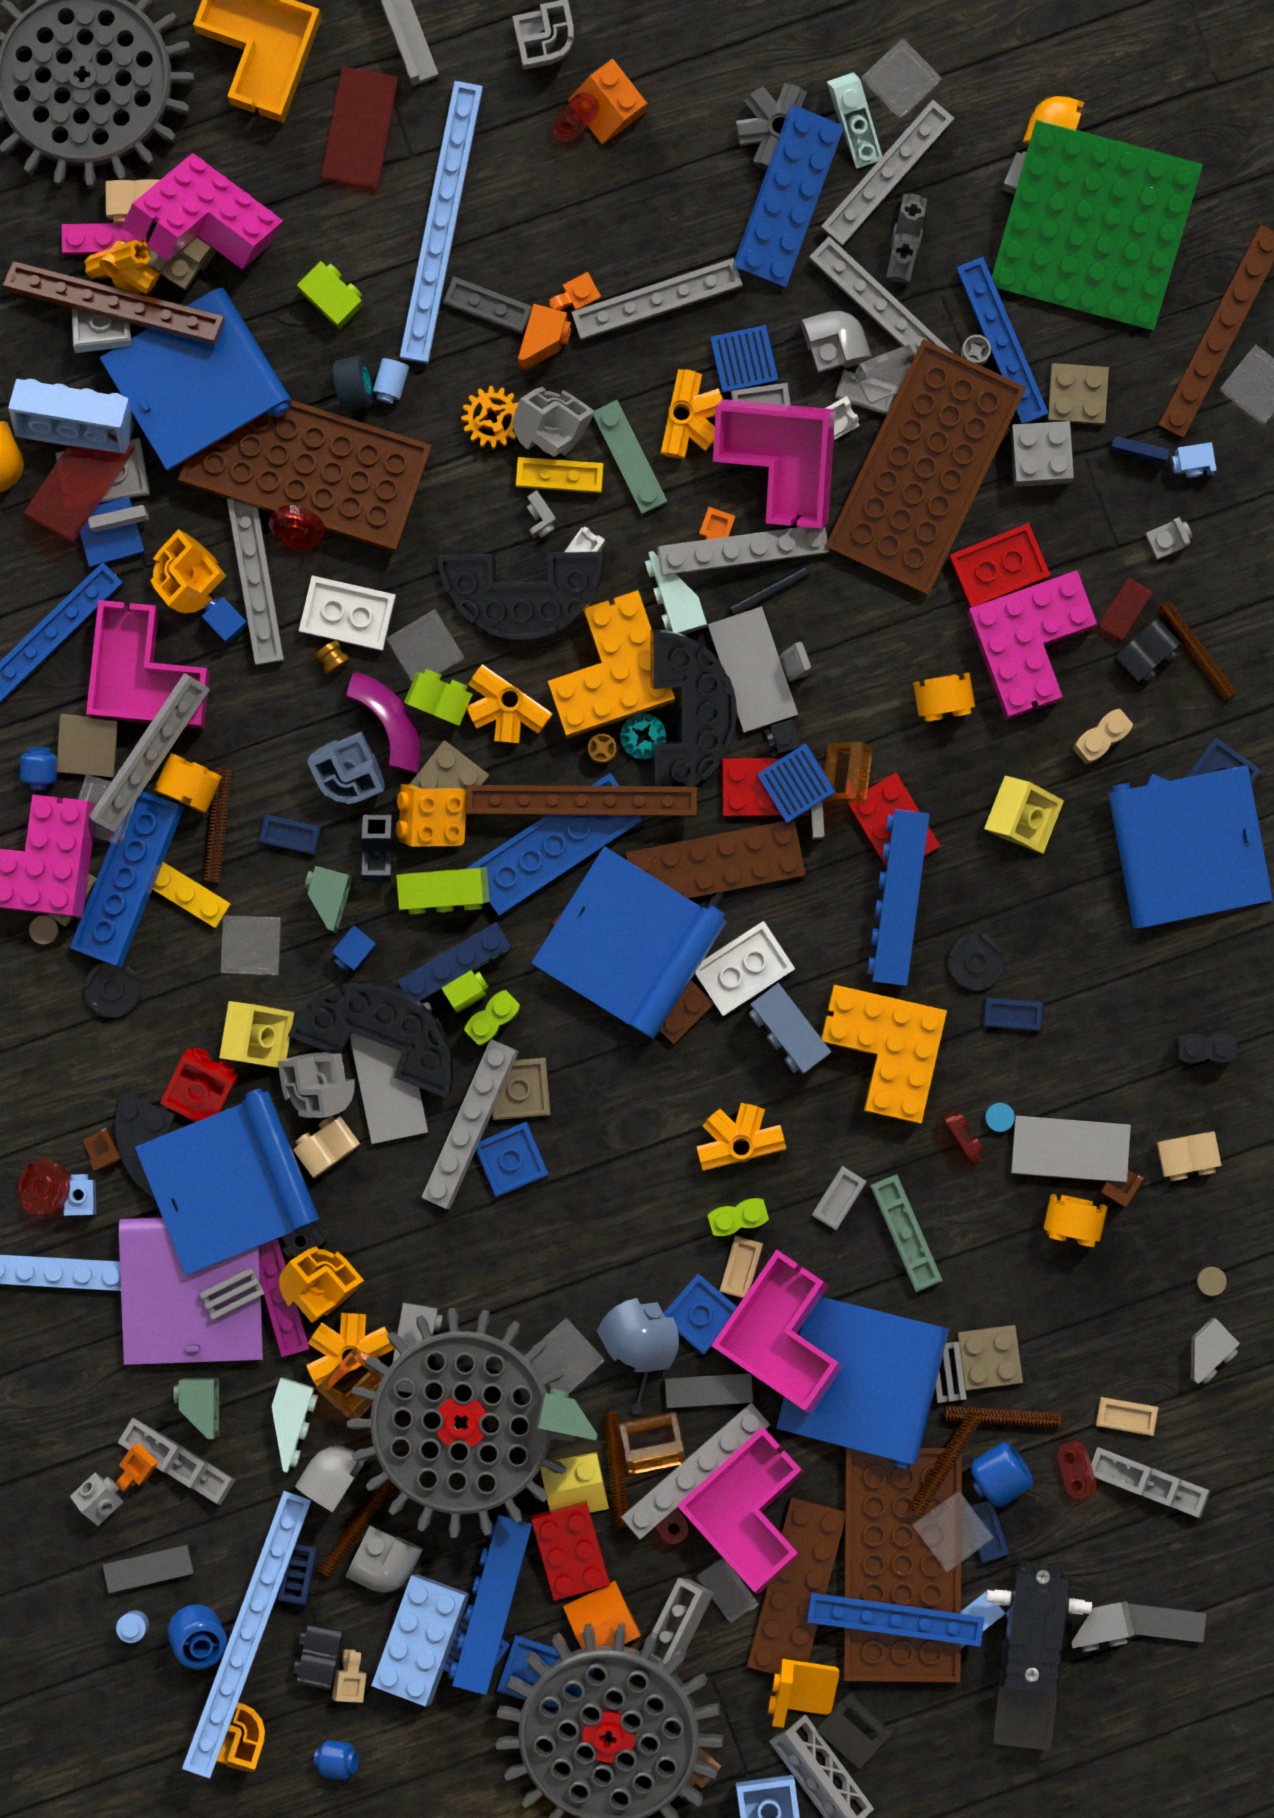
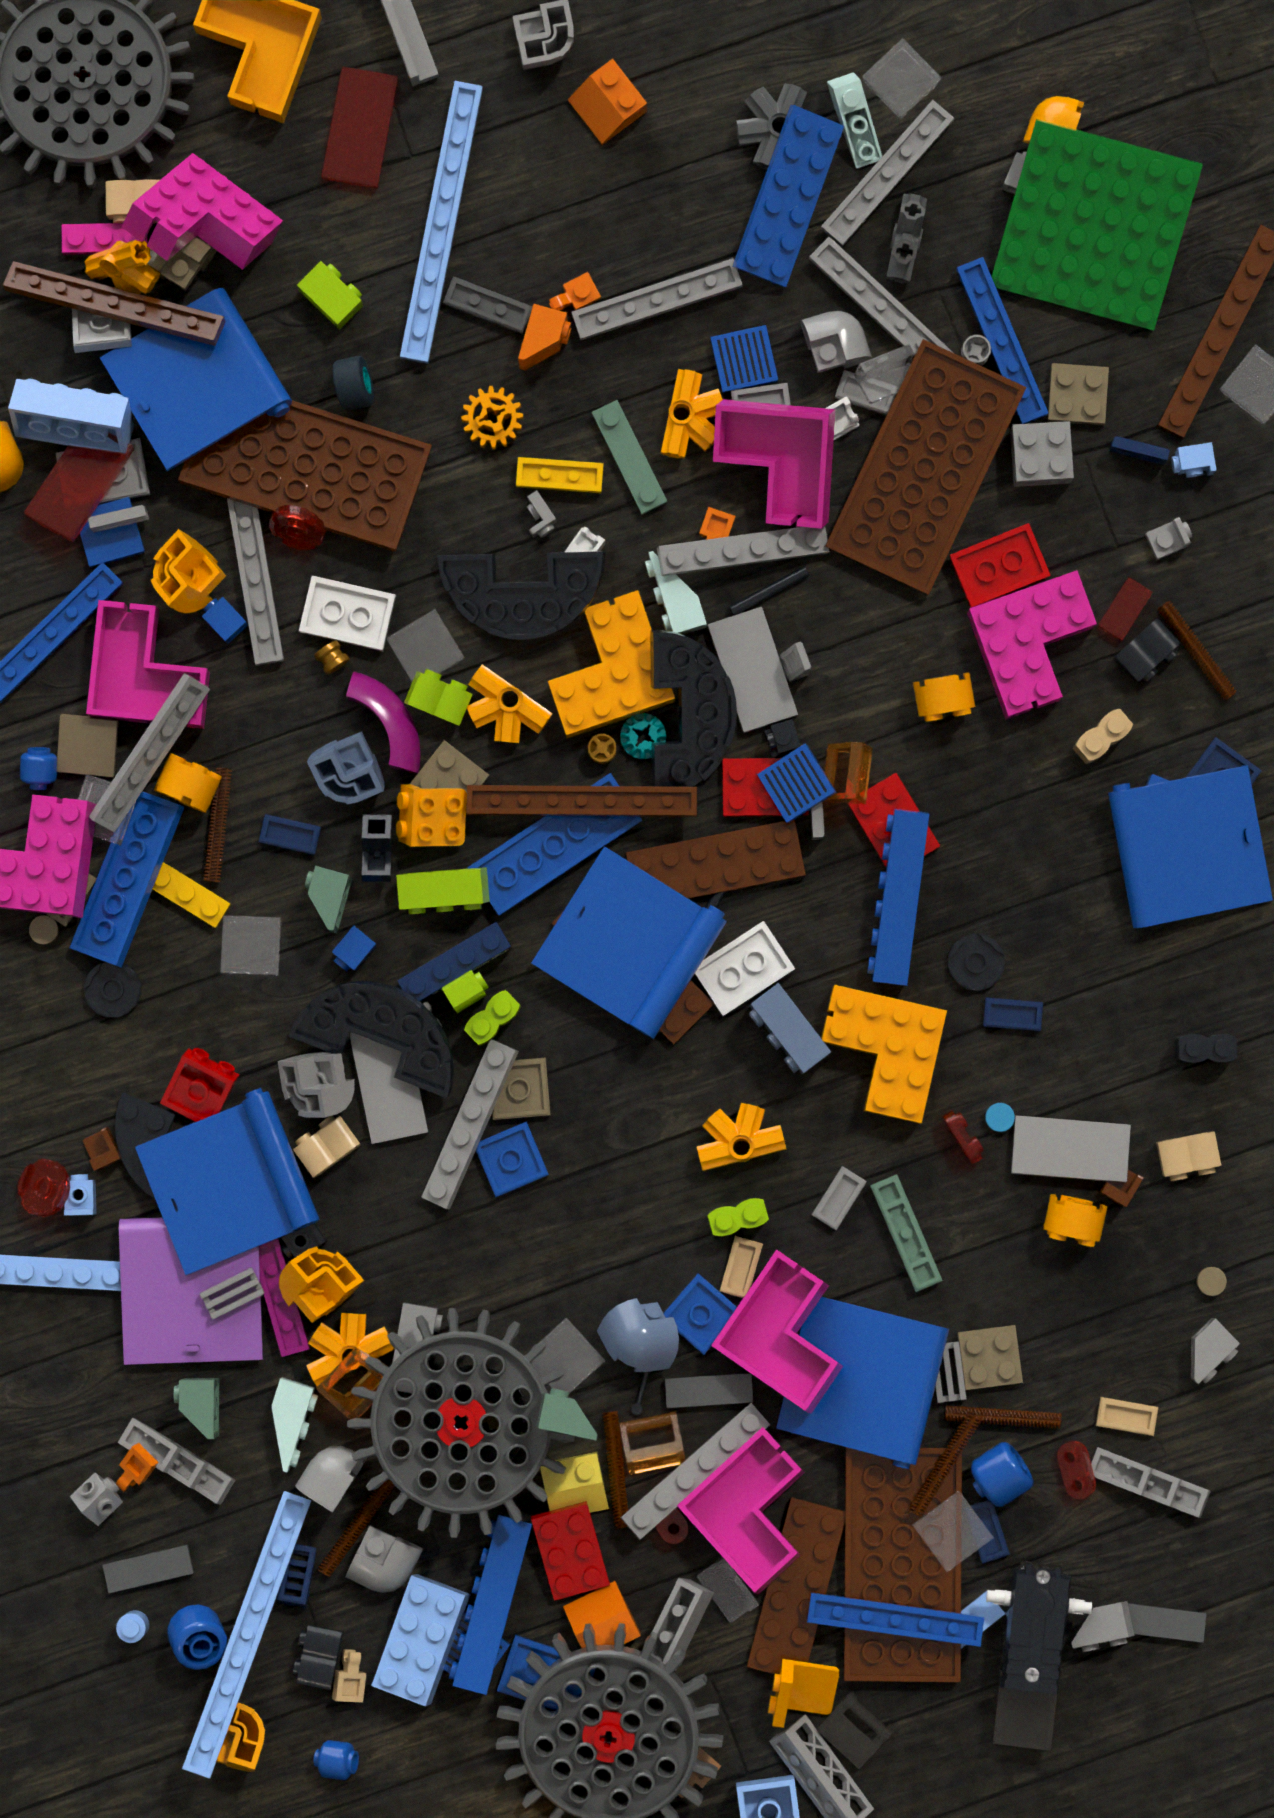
(256, 1034): light yellow slope -> none
(390, 380): light blue brick -> none
(551, 421): light grey brick -> none
(576, 116): clear red plate -> none
(1024, 814): light yellow slope -> none

